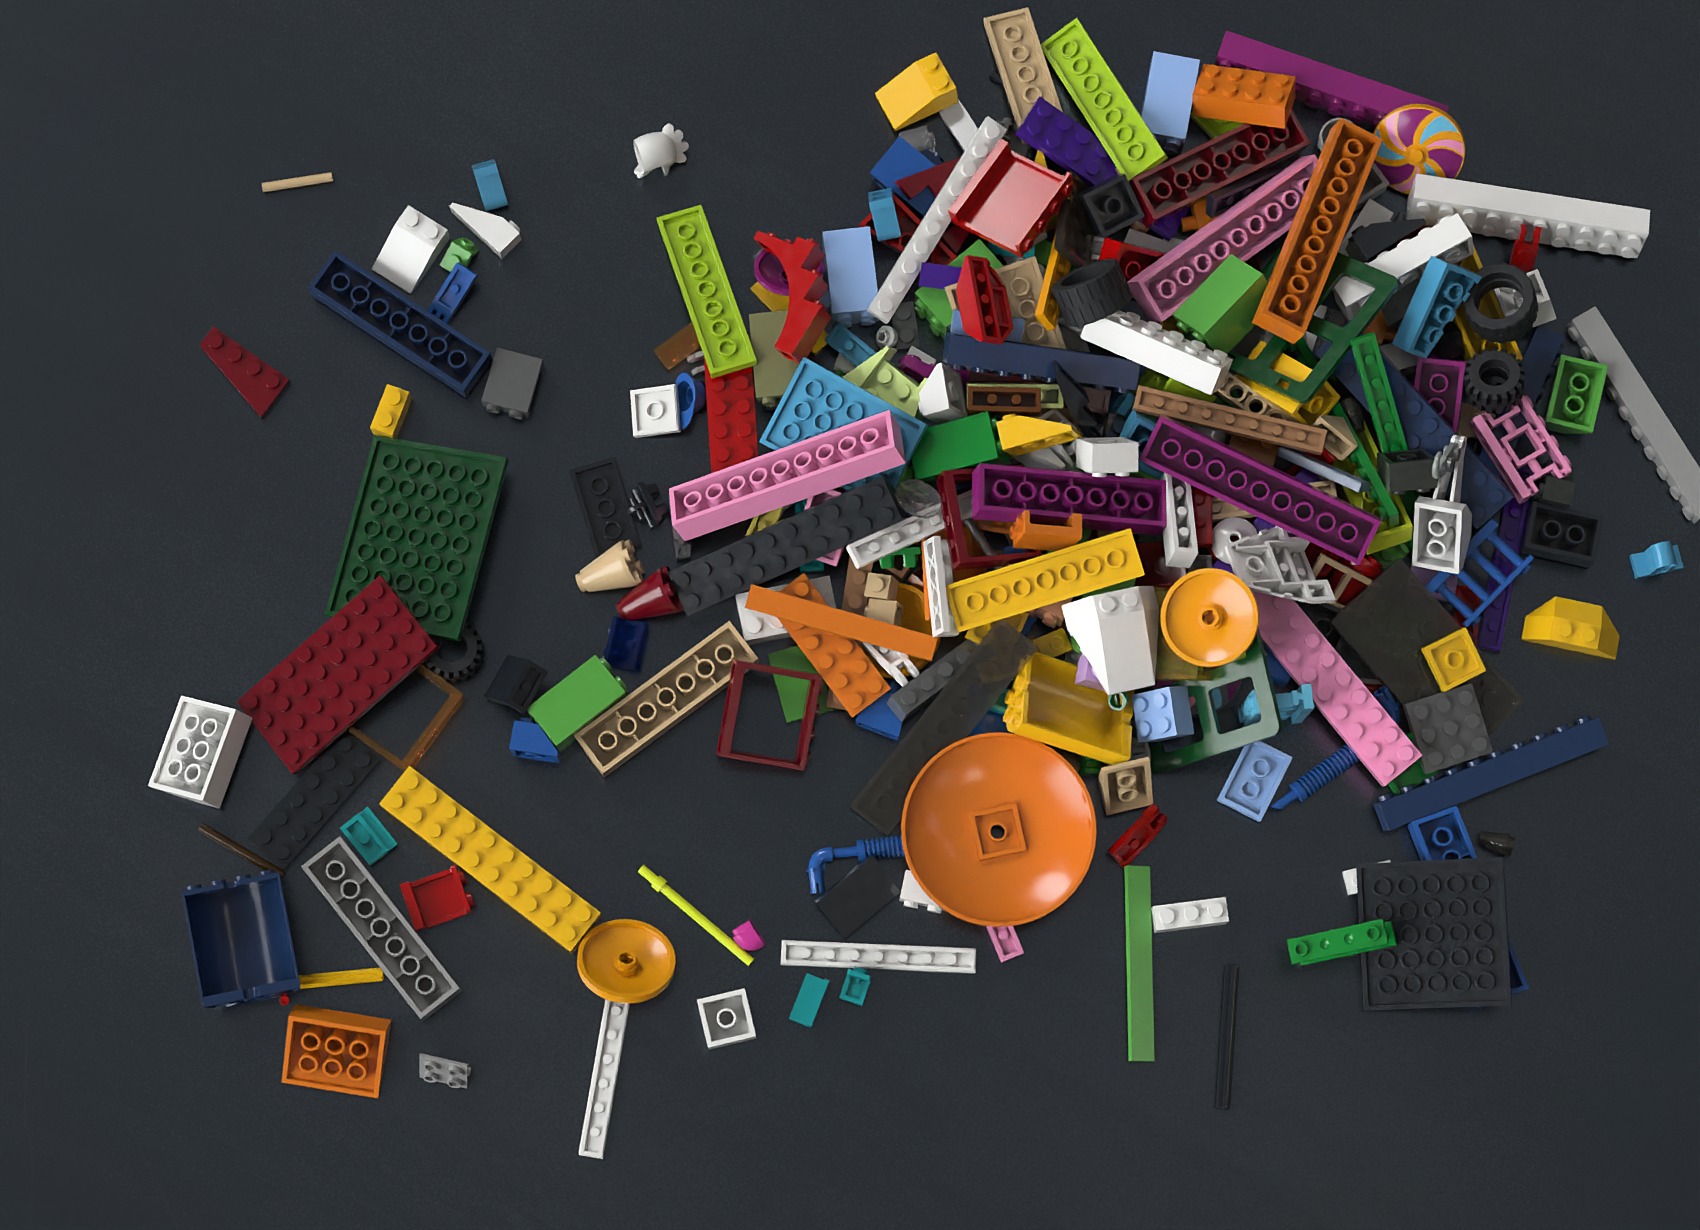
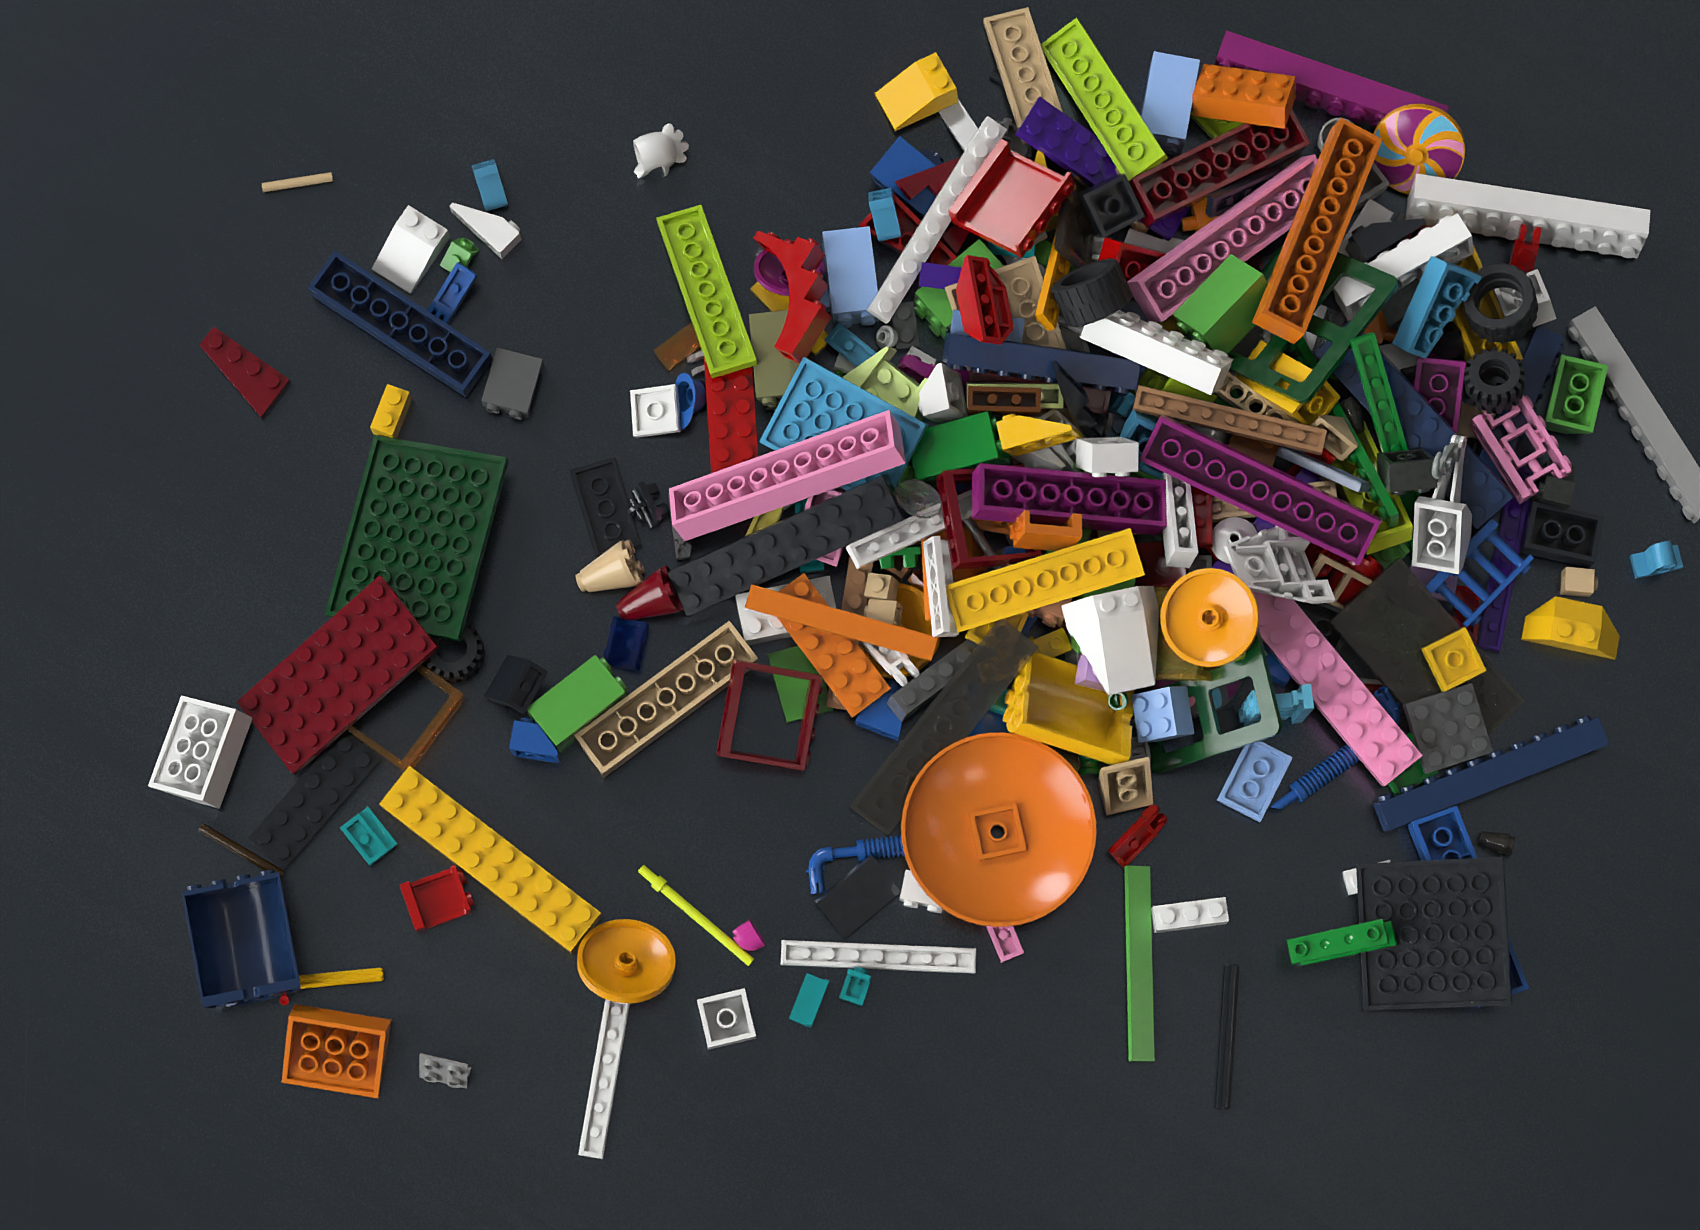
(381, 928): light grey brick -> none
(919, 138): clear brick -> none
(1578, 582): none -> tan brick

